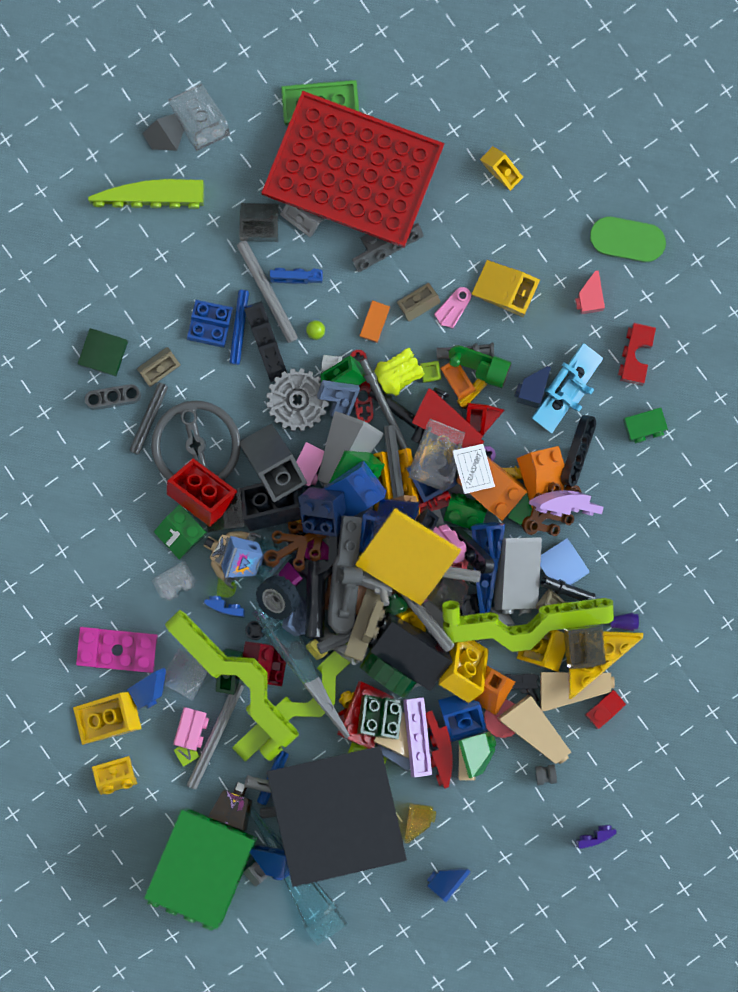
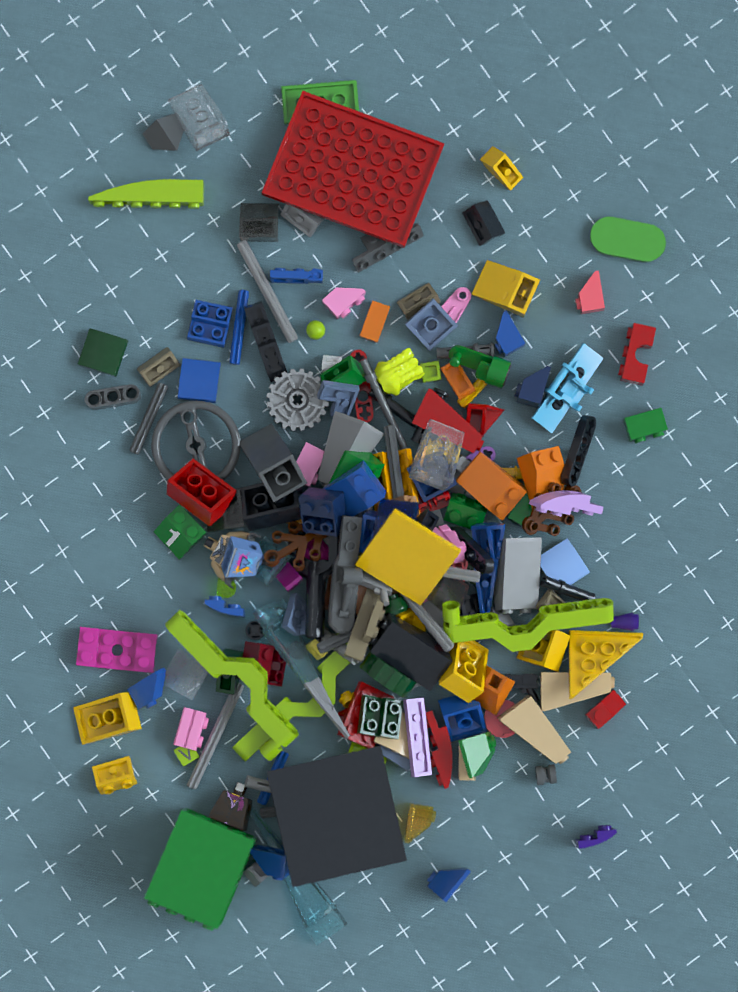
(174, 580): clear slope -> none
(199, 380): none -> blue slope
(277, 597): black wheel -> none
(342, 299): none -> bright pink slope
(431, 324): none -> sand blue slope
(473, 468): white sticker -> none
(483, 222): none -> black panel
(508, 337): none -> blue slope
(584, 646): clear smoke slope -> none

